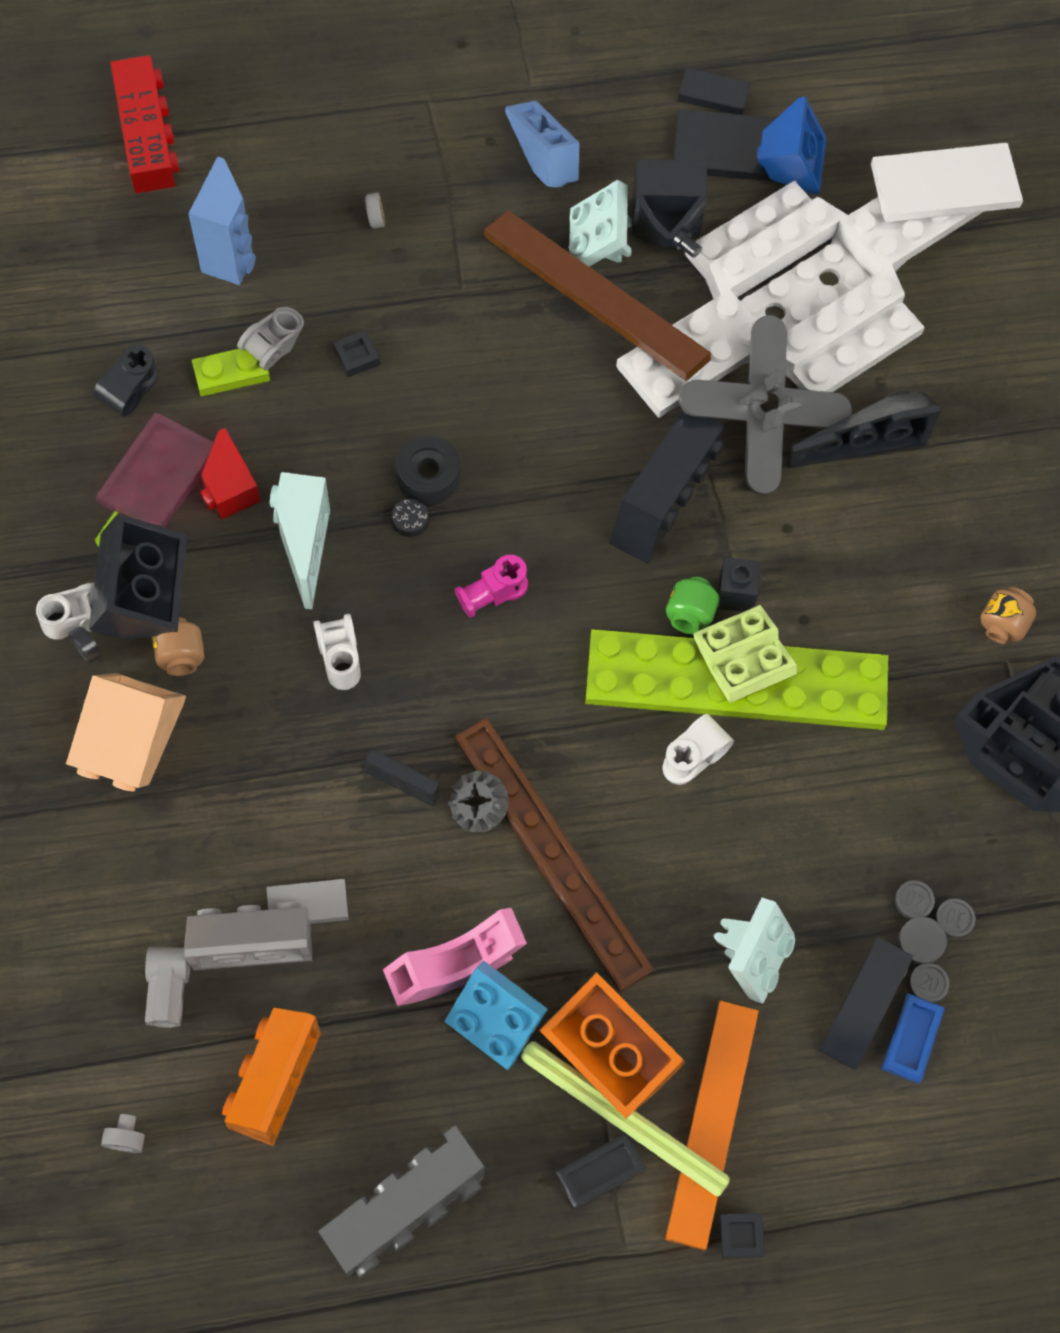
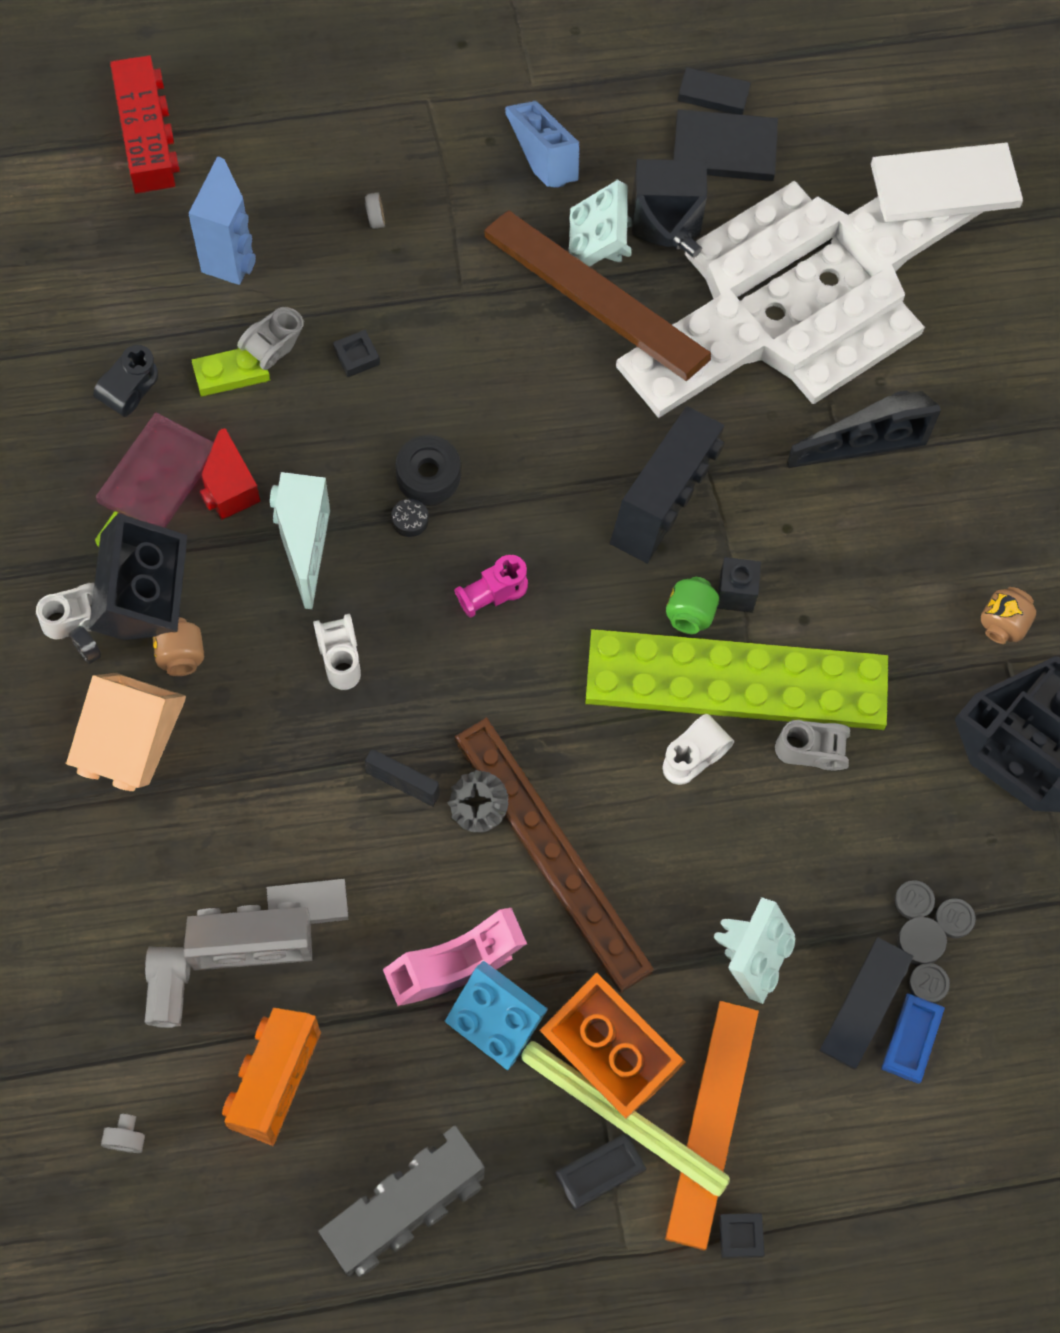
(743, 403): dark grey piece -> none
(745, 653): yellowish green slope -> none
(794, 148): blue slope -> none
(822, 745): none -> light grey piece

